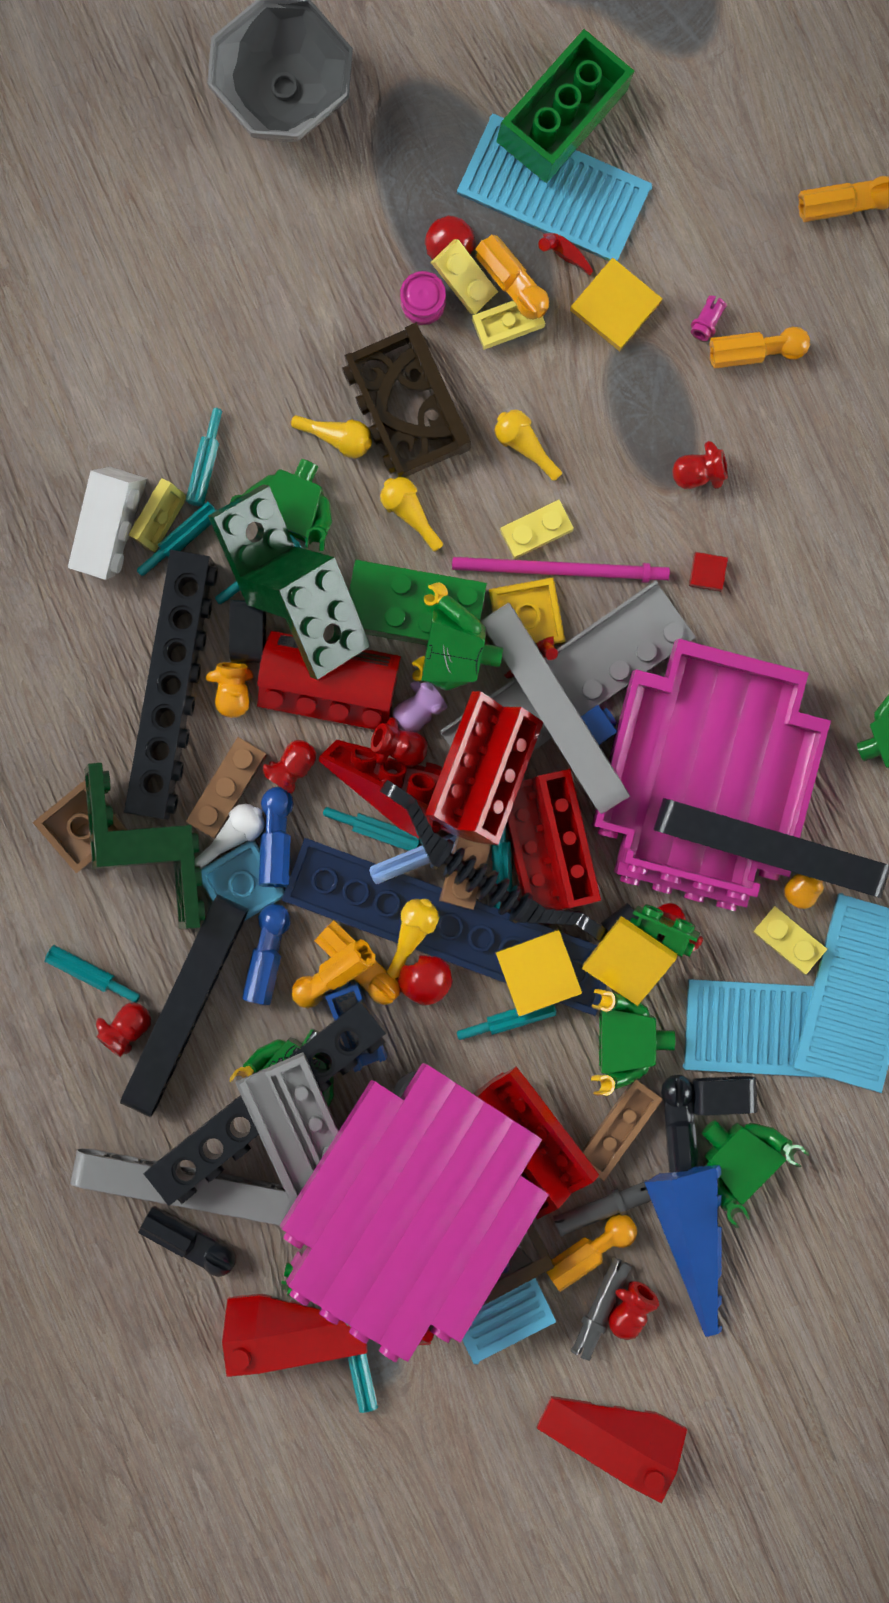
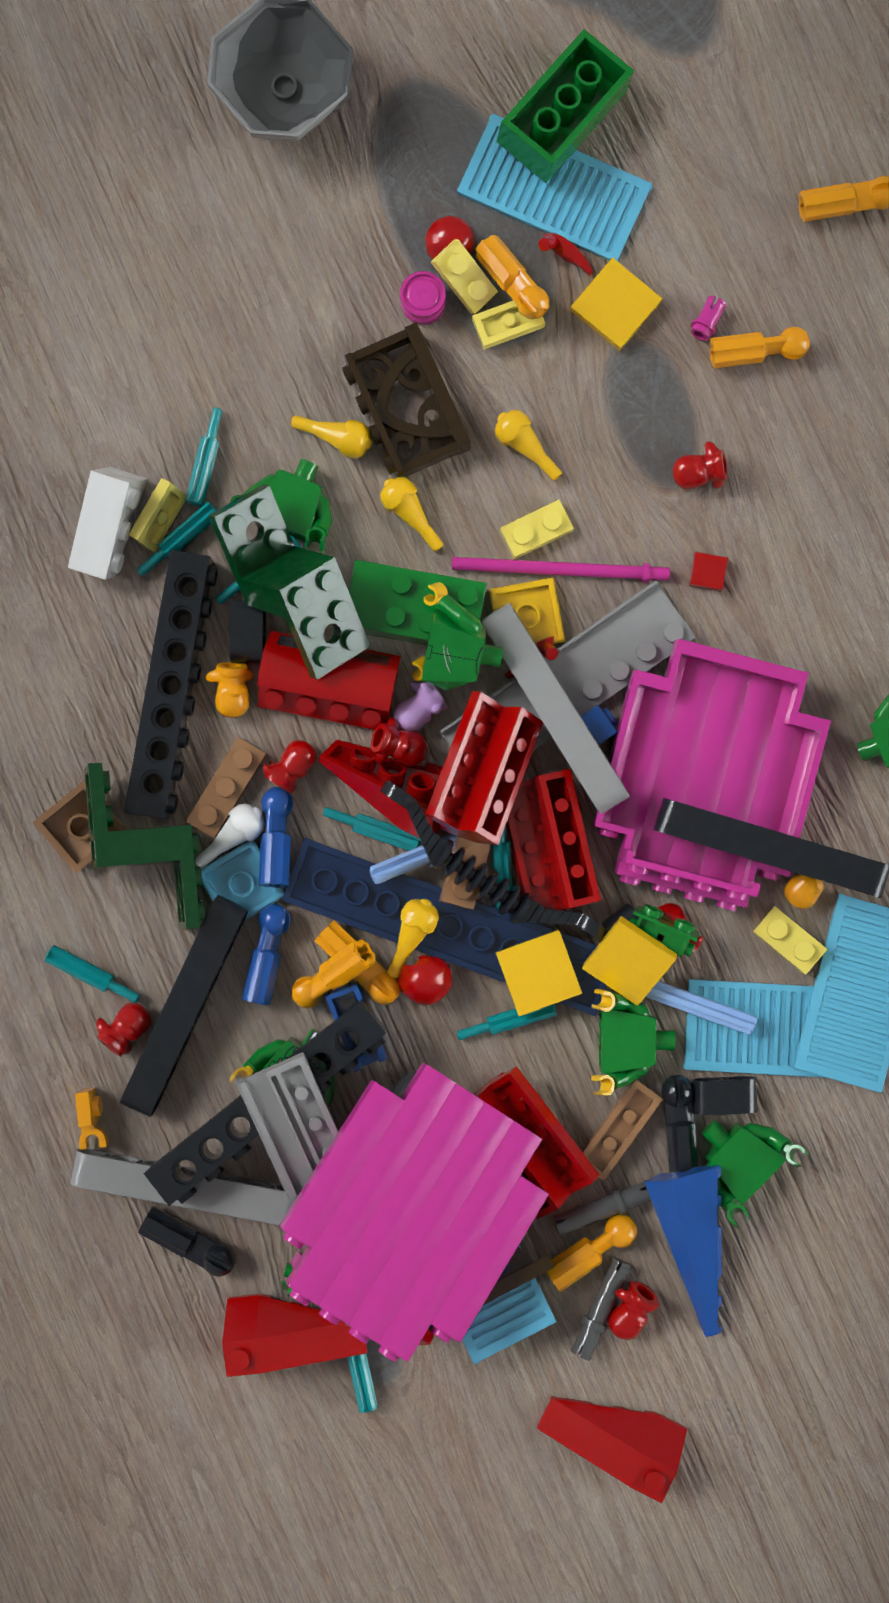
(89, 1109): none -> light orange plate
(703, 1007): none -> light blue axle

